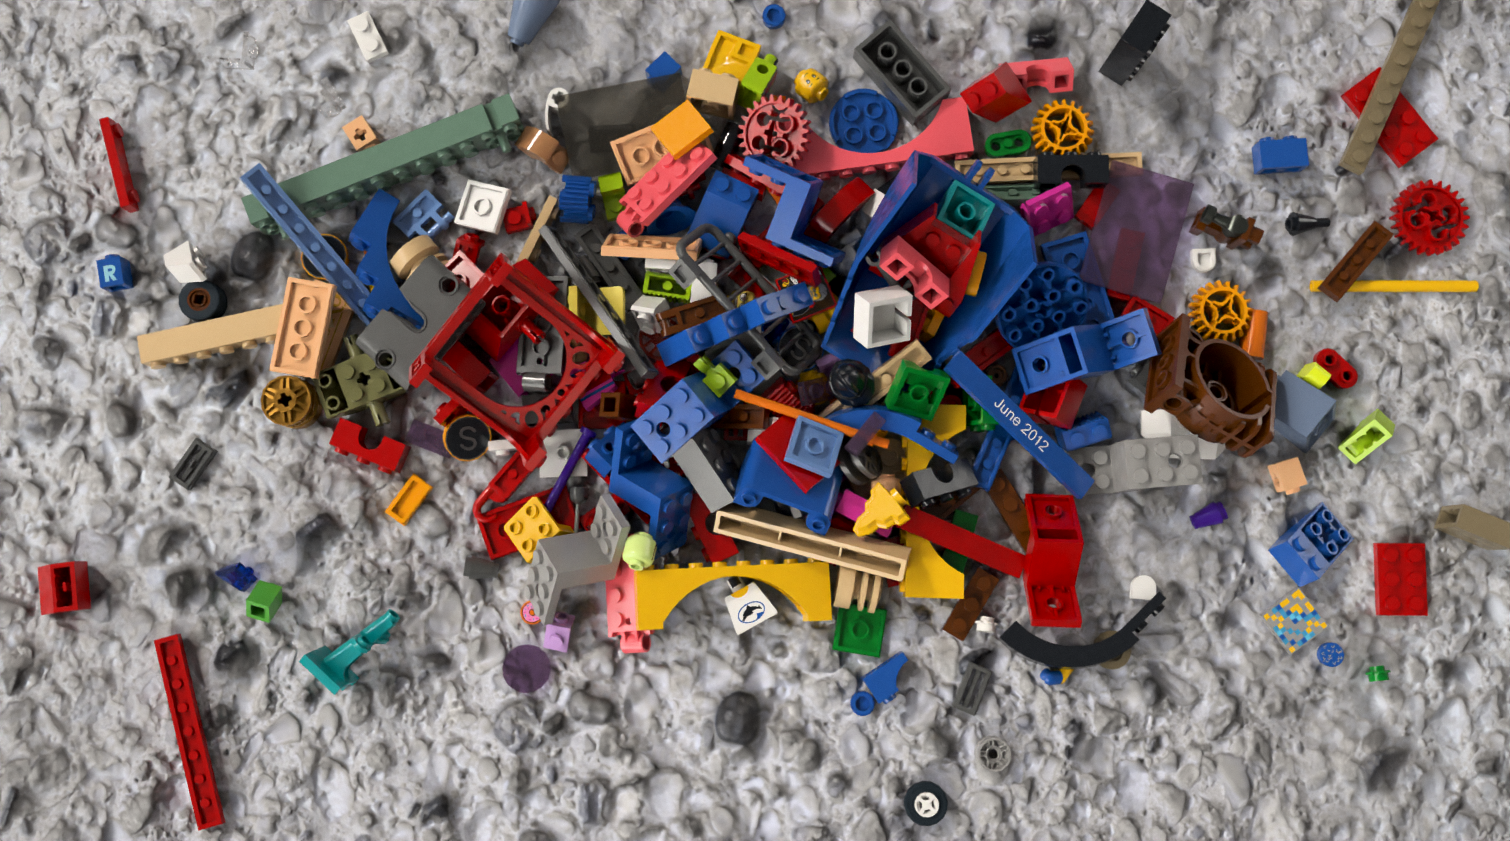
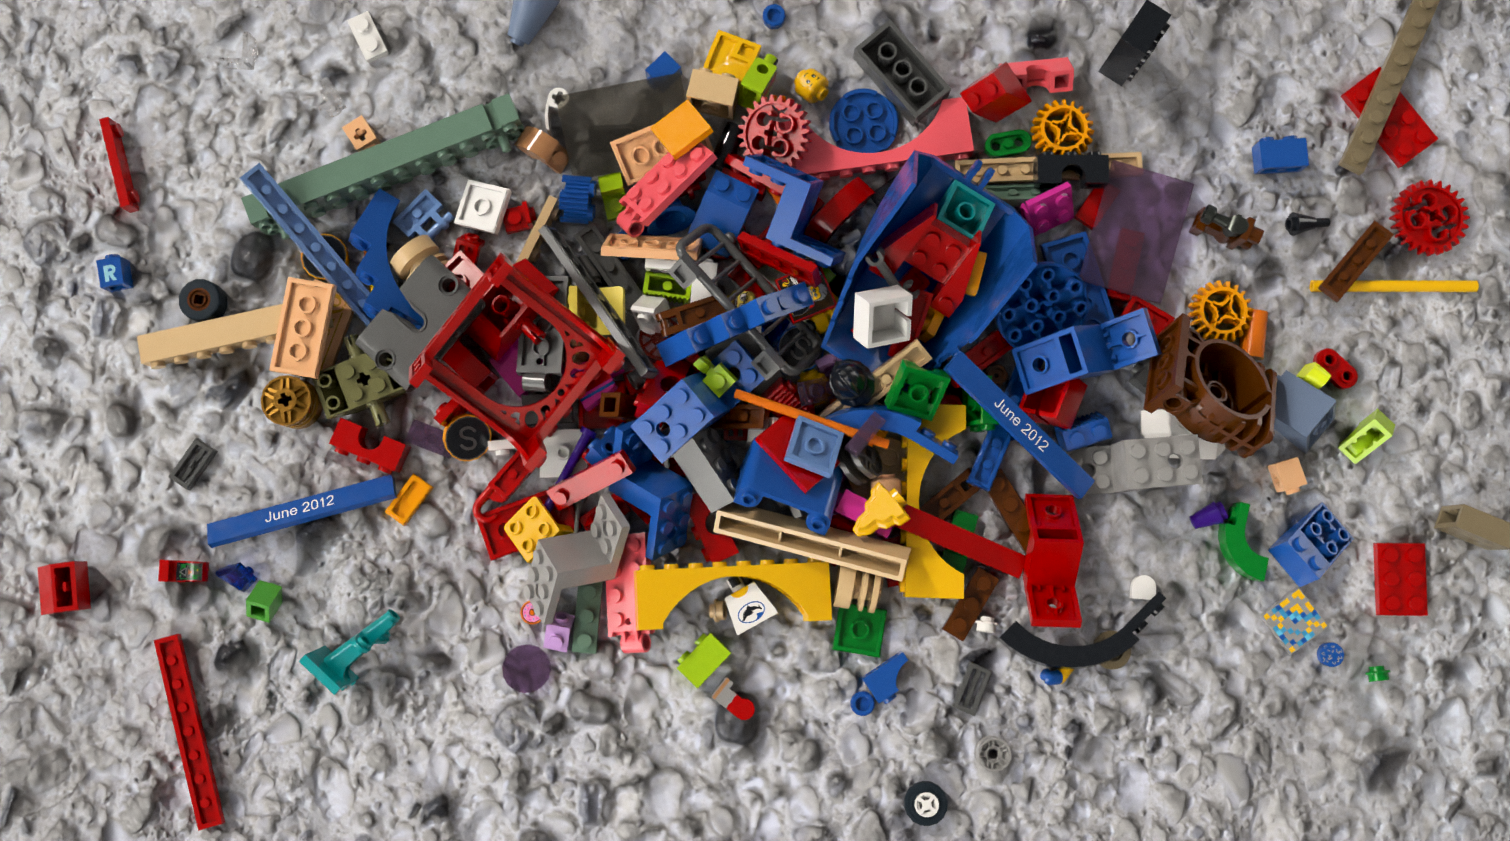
(183, 571): none -> leg
(186, 263): white slope -> none
(301, 511): none -> blue tile
(480, 568): dark grey cone -> none
(587, 618): none -> sand green plate
(591, 479): none -> plate
(639, 551): yellowish green head -> none
(703, 659): none -> lime brick
(718, 610): none -> tan plate
(739, 706): none -> leg
(873, 203): white sticker -> none
(902, 259): coral arch -> none
(925, 489): black arch -> none
(1203, 259): white tile -> none
(1235, 547): none -> green arch

